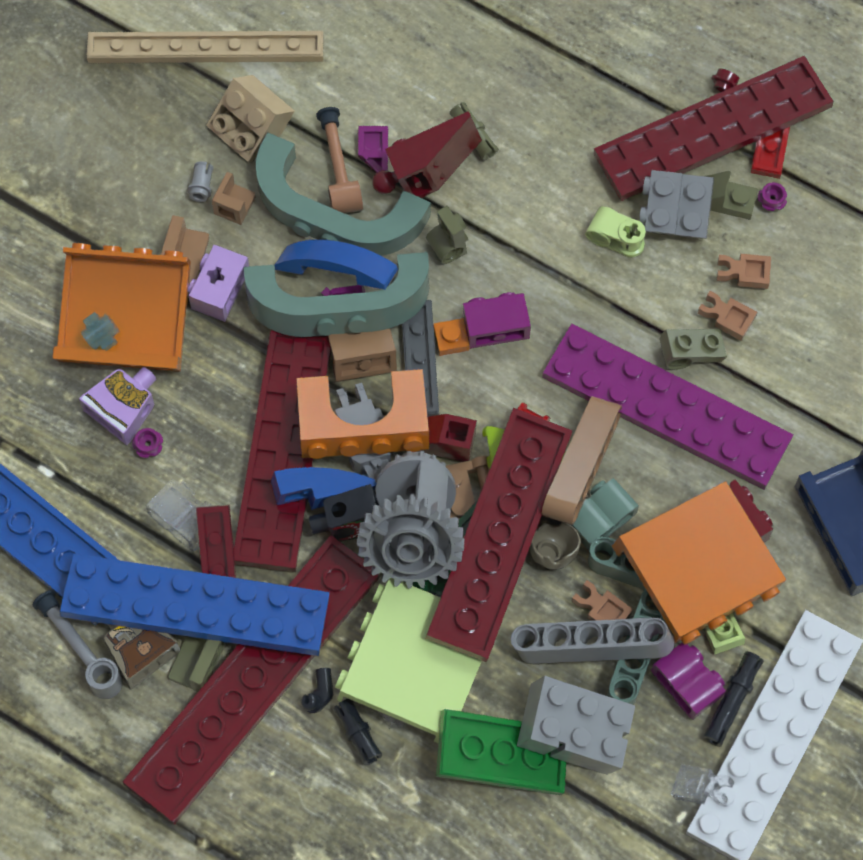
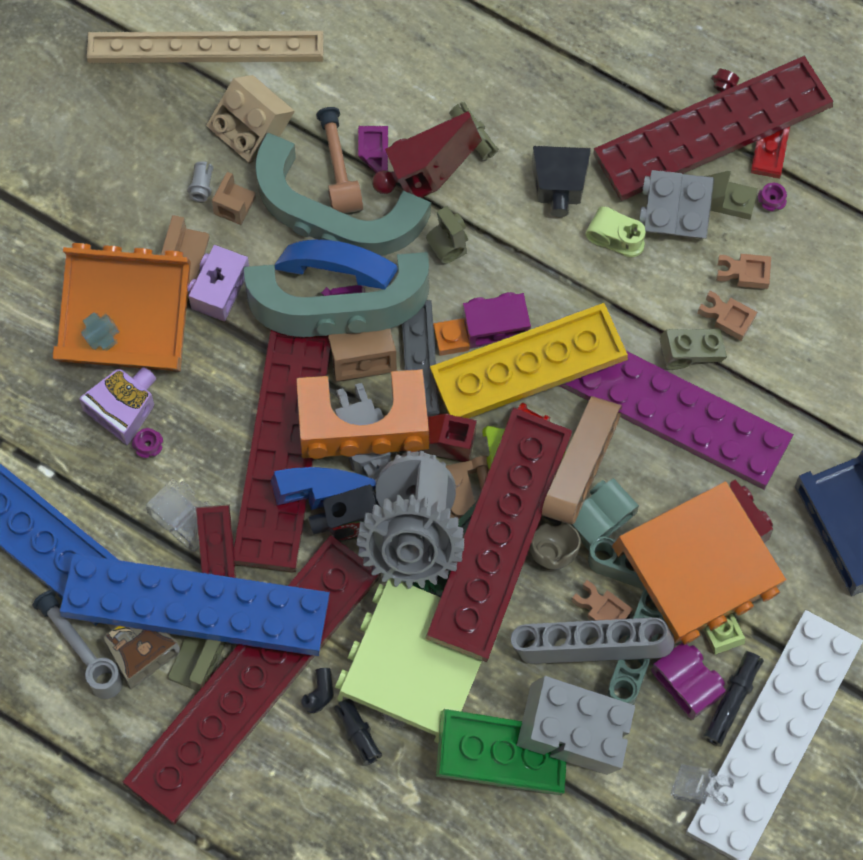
(529, 362): none -> yellow plate
(560, 176): none -> black torso

